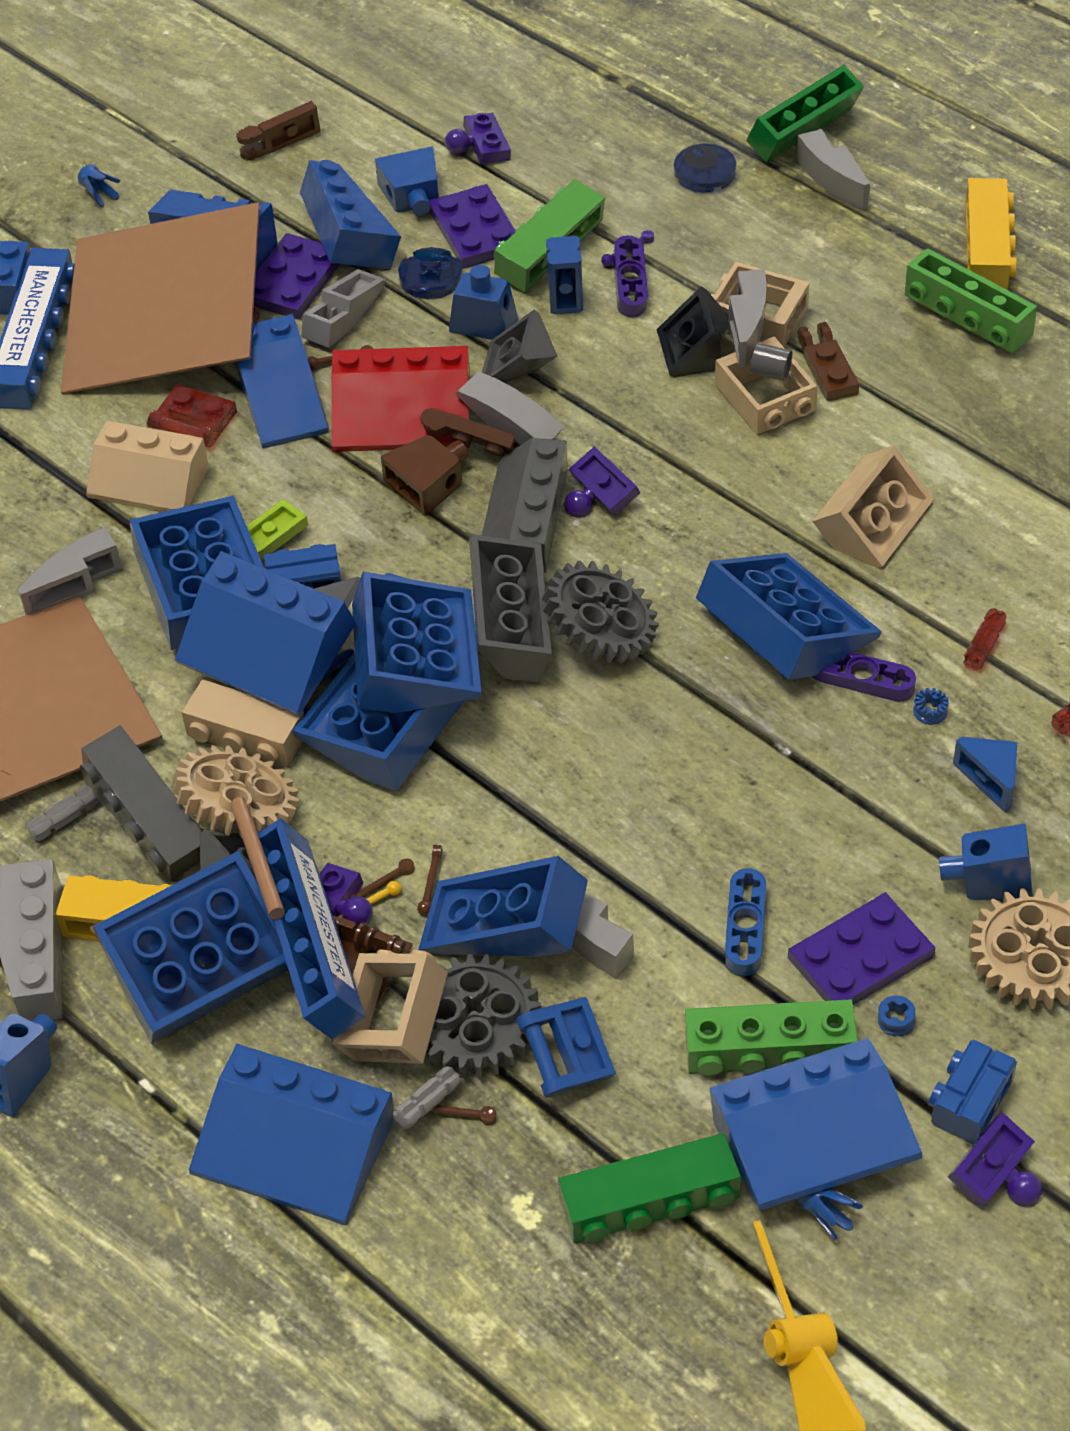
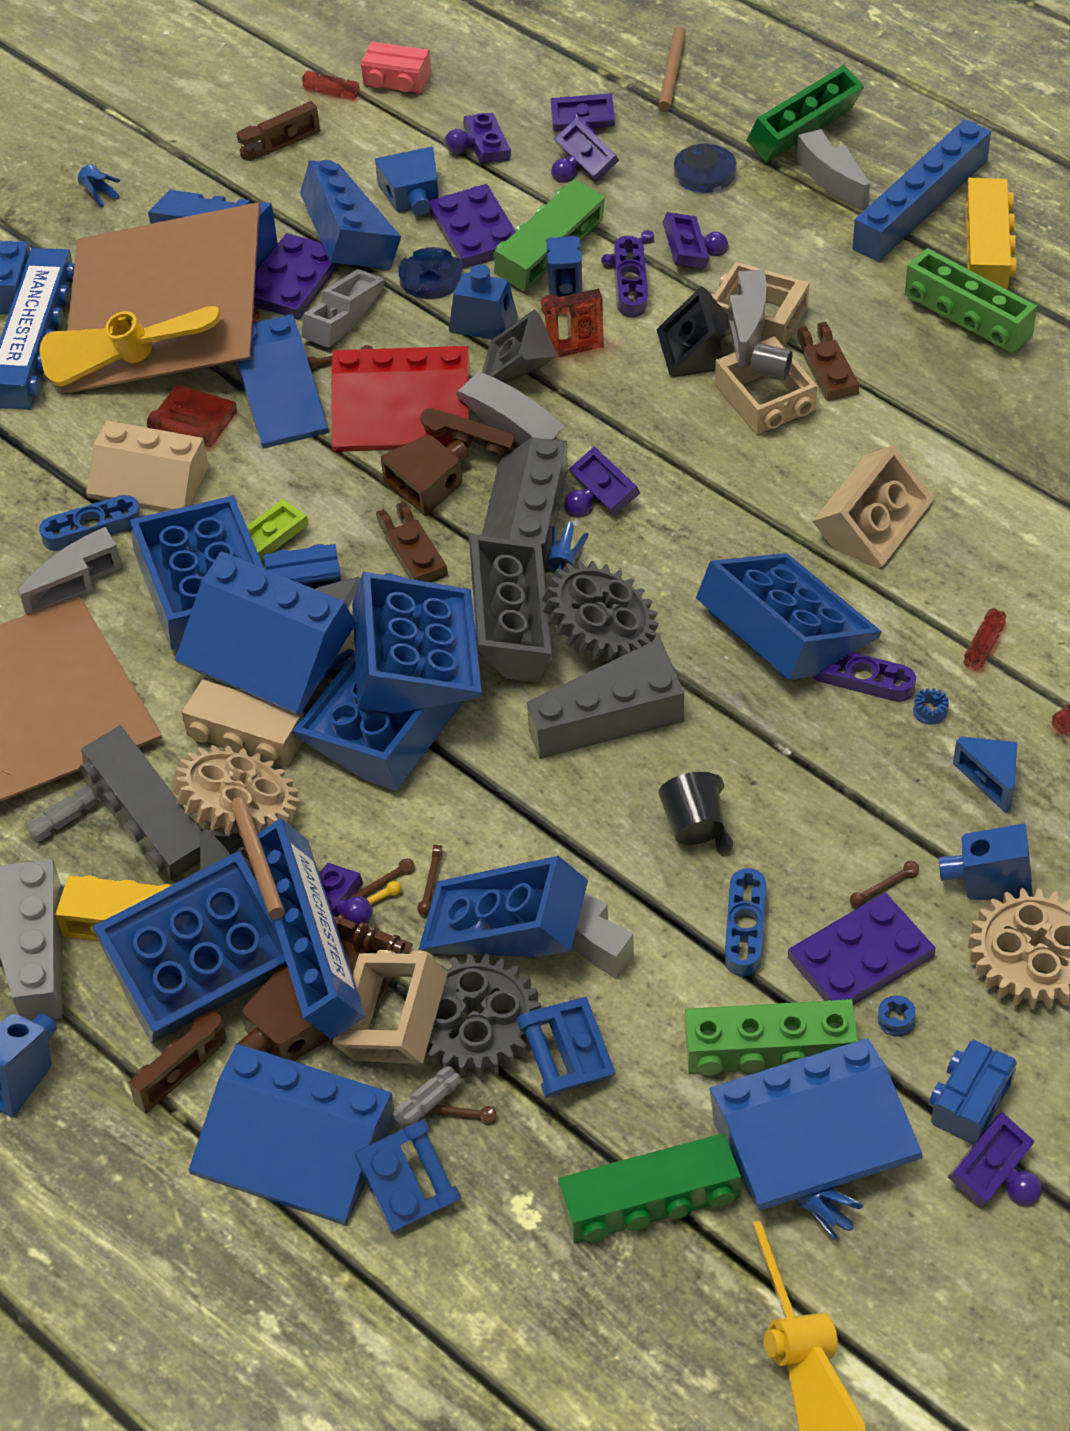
(63, 522): none -> blue beam
(77, 353): none -> yellow piece
(178, 1061): none -> reddish brown hinge
(276, 1020): none -> reddish brown torso
(330, 85): none -> clear red axle
(394, 1182): none -> blue plate
(396, 67): none -> coral brick
(412, 546): none -> reddish brown hinge
(560, 552): none -> blue piece
(583, 321): none -> clear red plate
(584, 151): none -> plate
(591, 110): none -> dark purple plate
(608, 703): none -> dark grey wedge
(672, 69): none -> medium nougat bar
(688, 244): none -> dark purple plate
(696, 809): none -> black hat
(909, 870): none -> reddish brown hinge
(921, 190): none -> blue brick

